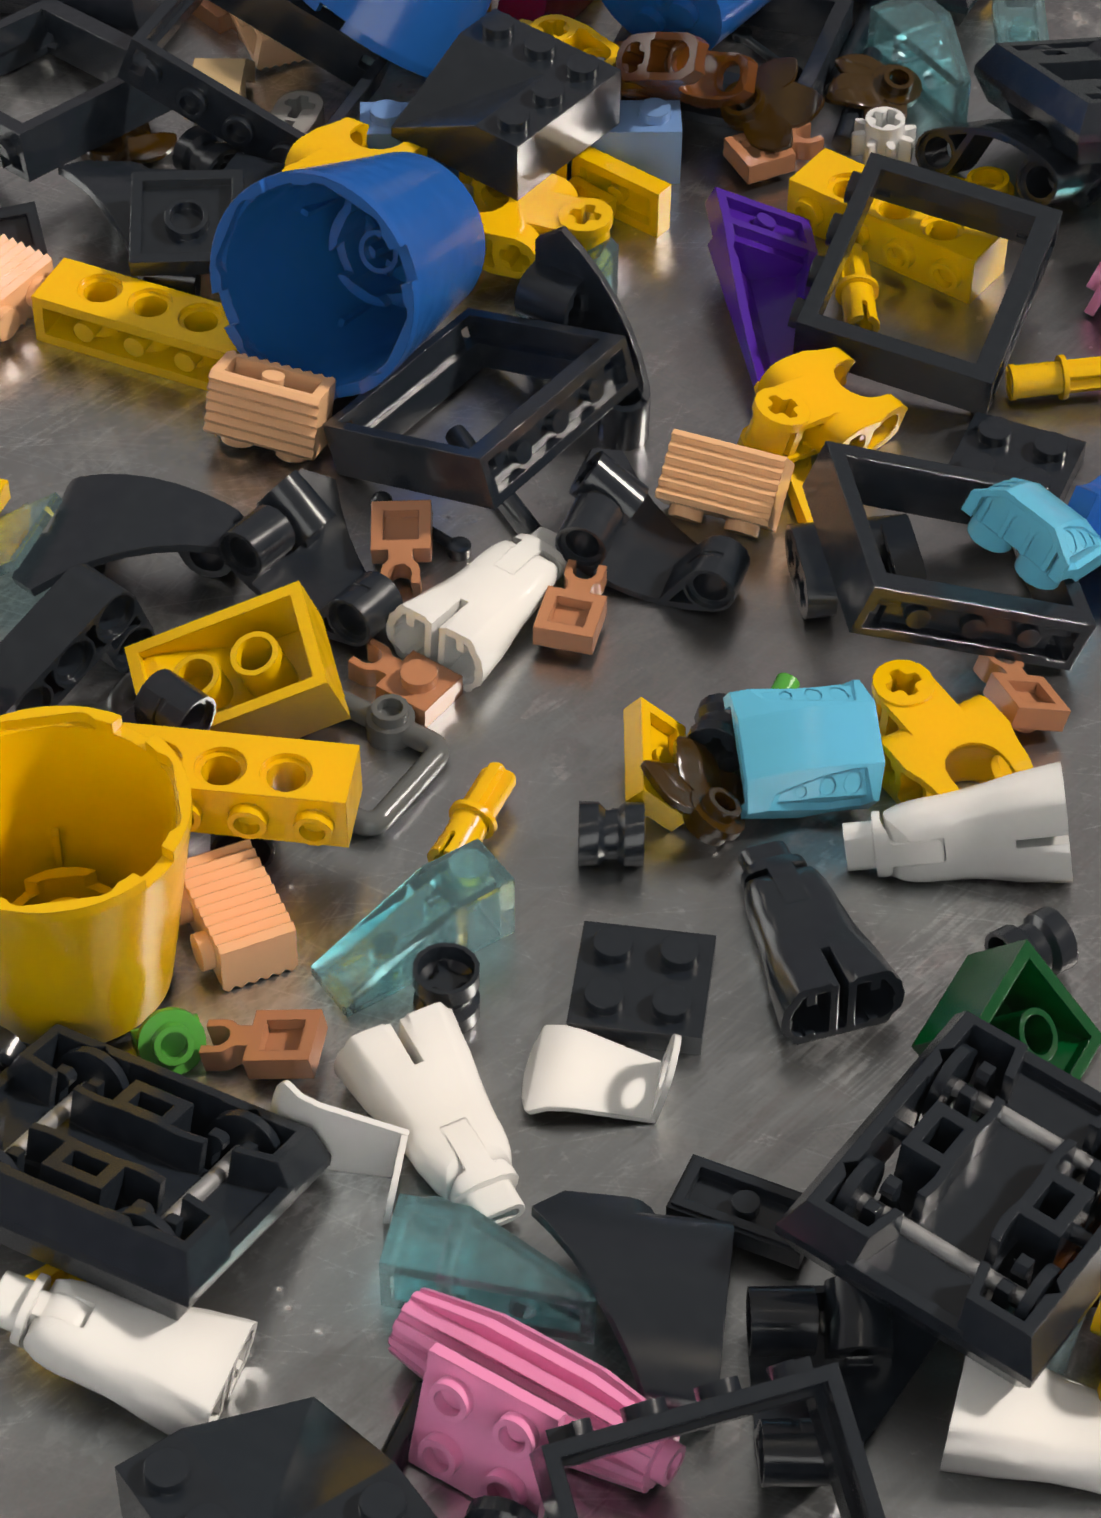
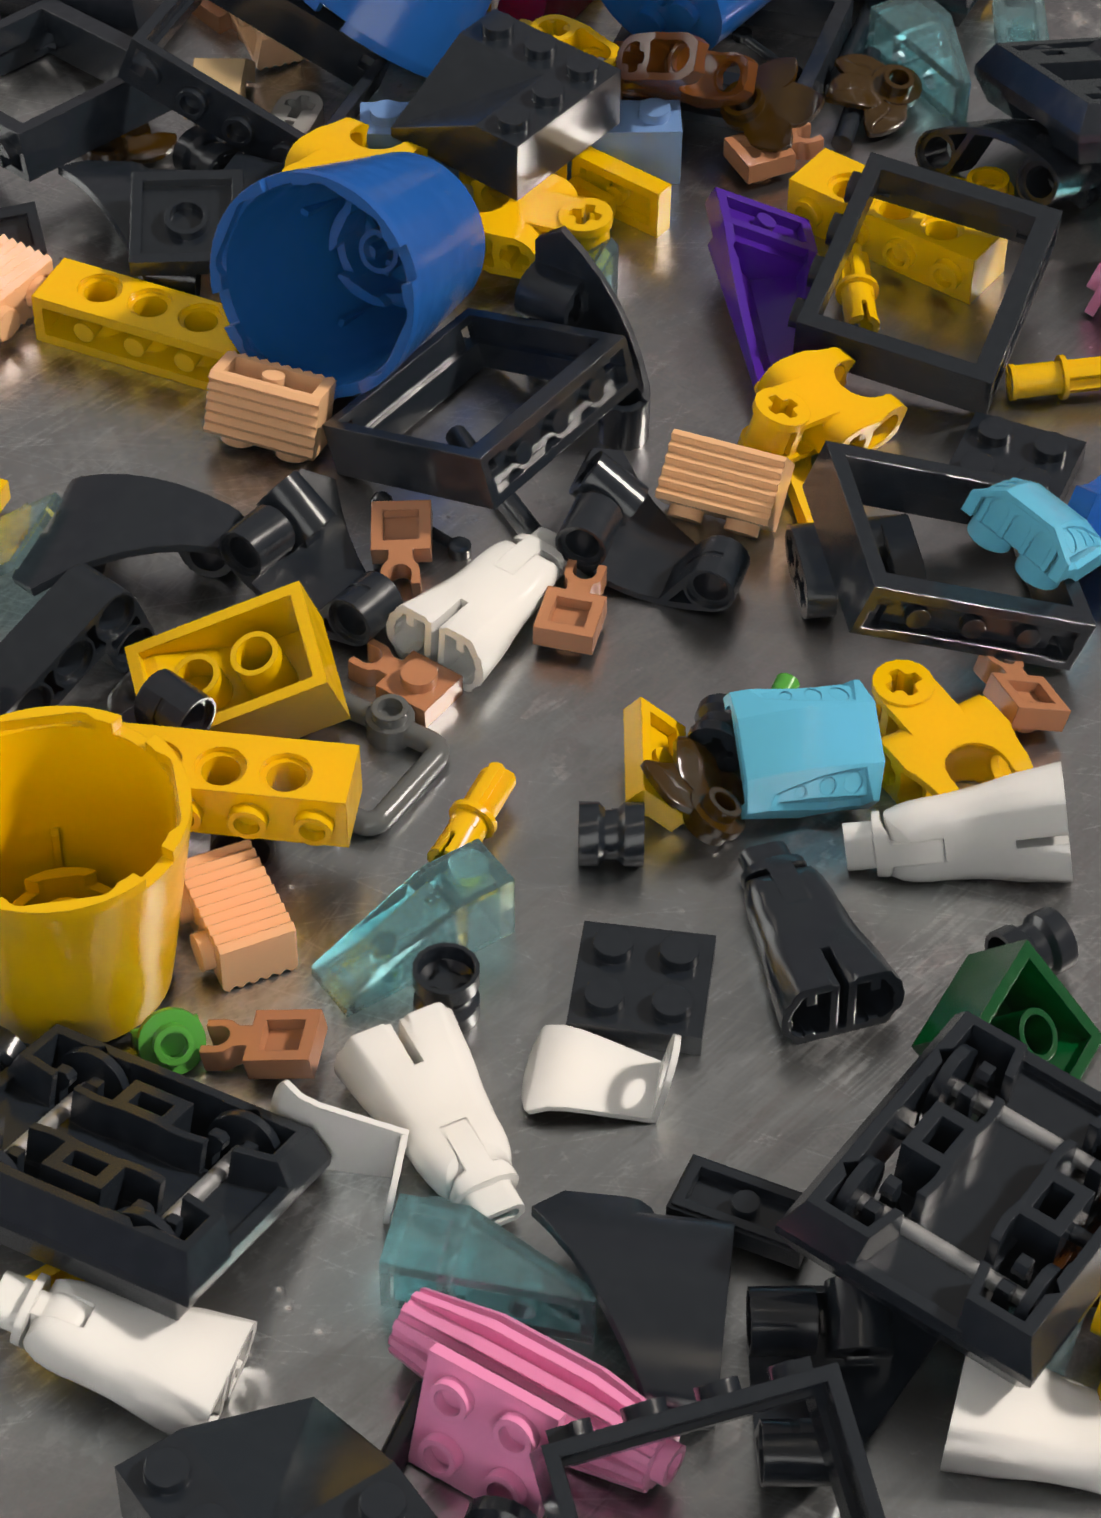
(884, 134): white gear -> none

